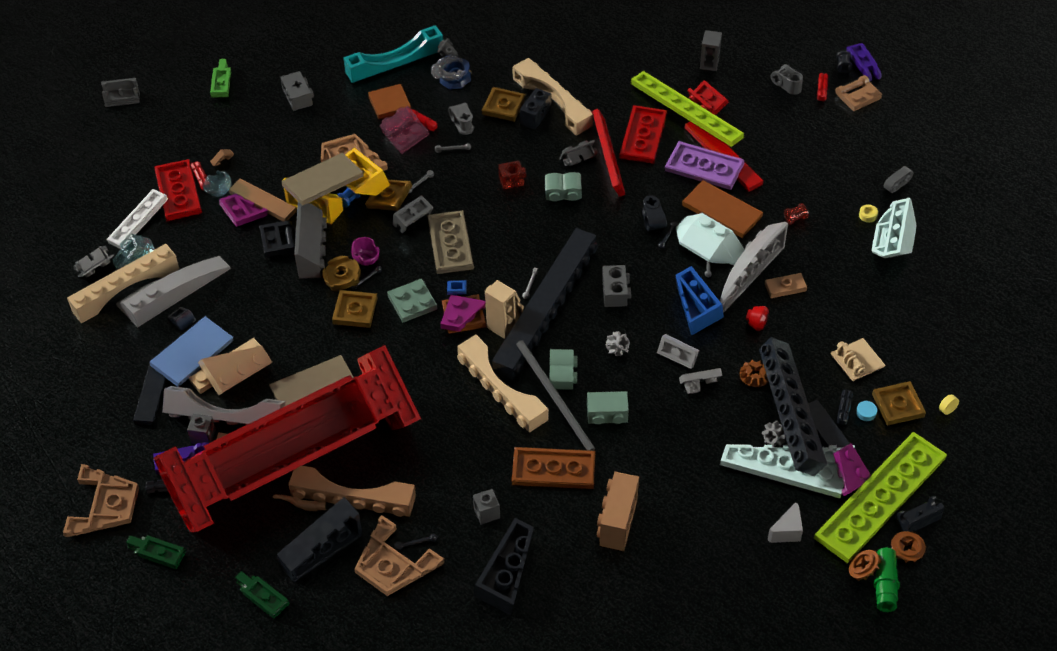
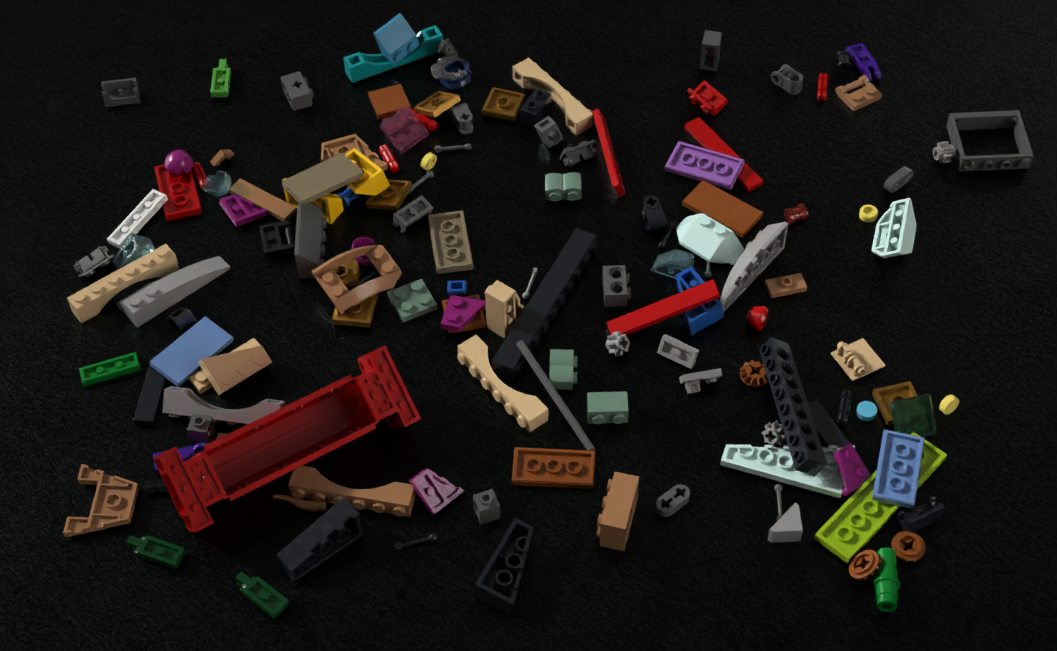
(109, 369): none -> green tile
(178, 161): none -> magenta hair
(310, 380): dark tan tile -> none
(337, 291): none -> medium nougat wedge
(388, 568): medium nougat wing -> none
(389, 158): none -> red axle
(396, 39): none -> dark azure slope
(428, 161): none -> light yellow tile
(434, 490): none -> wing
(437, 104): none -> pearl gold plate
(511, 174): clear red brick -> none
(549, 126): none -> dark grey brick
(643, 134): red tile -> none
(664, 309): none -> red tile
(673, 262): none -> clear light blue slope
(674, 502): none -> dark grey beam
(687, 108): lime plate -> none
(778, 488): none -> dark grey hinge
(898, 469): none -> medium blue tile
(914, 415): none -> clear green plate
(943, 152): none -> light grey gear
(990, 120): none -> dark grey window

